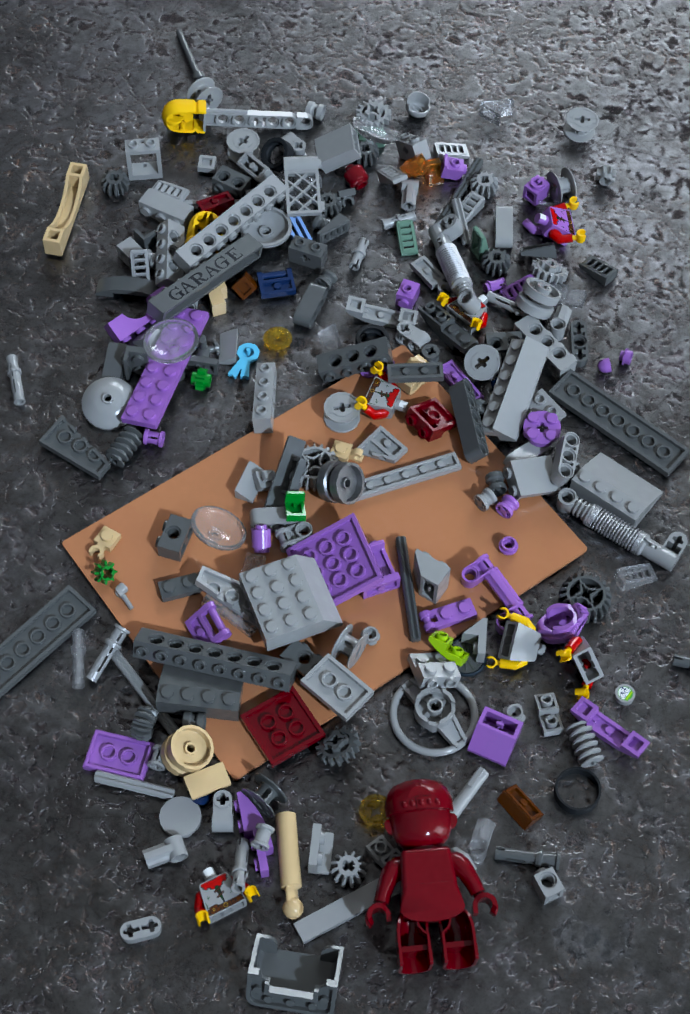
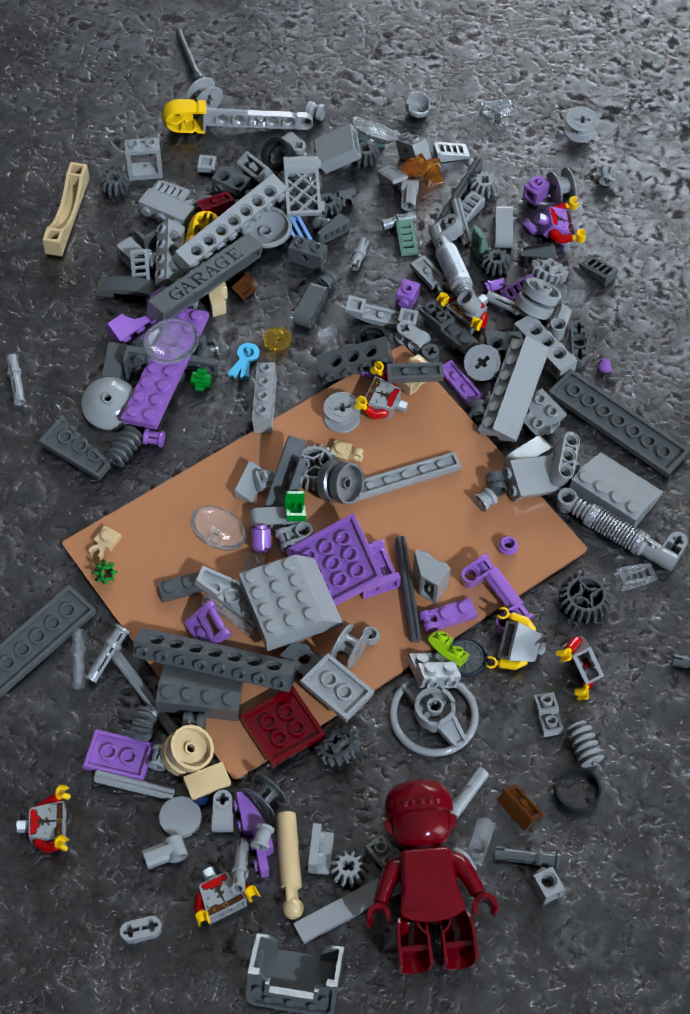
(47, 822): none -> torso
(120, 592): light grey hand -> none
(174, 547): dark grey brick -> none
(228, 347): light grey slope -> none
(241, 141): light grey piece -> none
(276, 287): dark blue plate -> none
(356, 176): dark red head -> none
(373, 801): clear yellow gear -> none
(374, 111): light grey gear -> none
(383, 446): light grey wing -> none
(430, 419): dark red plate -> none
(453, 168): medium lavender brick -> none
(468, 421): dark grey beam -> none
(477, 636): light grey slope -> none
(495, 736): medium lavender slope -> none
(507, 506): medium lavender wheel -> none
(517, 709): light grey plate -> none
(545, 419): medium lavender plate -> none
(562, 622): medium lavender helmet -> none
(608, 730): medium lavender slope -> none
(624, 694): tile -> none
(626, 356): medium lavender plate -> none

